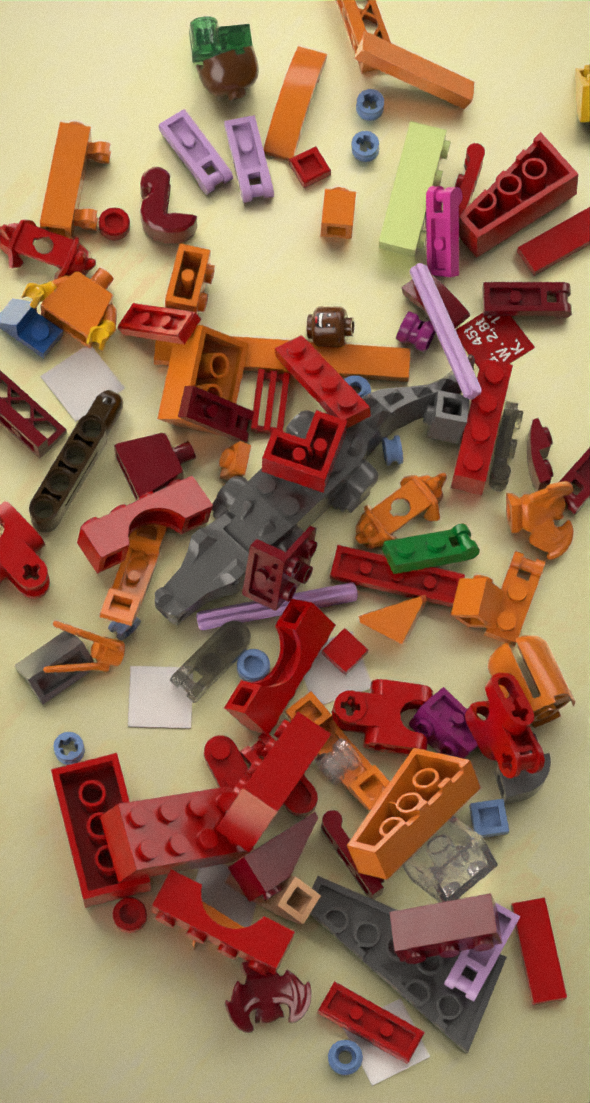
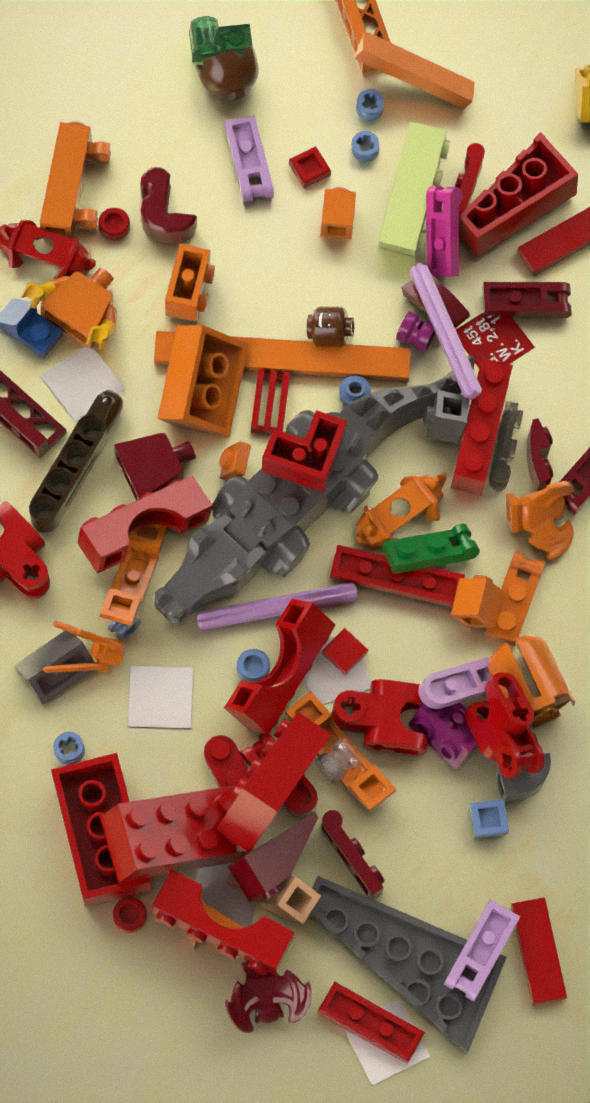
(159, 323): red tile -> none
(195, 151): lavender plate -> none
(212, 659): clear smoke plate -> none
(215, 414): dark red plate -> none
(276, 574): dark red bracket -> none
(294, 103): orange slope -> none
(322, 381): red plate -> none
(345, 1046): medium blue plate -> none
(392, 450): medium blue bush -> none
(395, 620): orange slope -> none
(411, 810): orange wedge -> none
(445, 928): brick -> none
(450, 861): clear brick -> none
(455, 684): none -> lavender plate

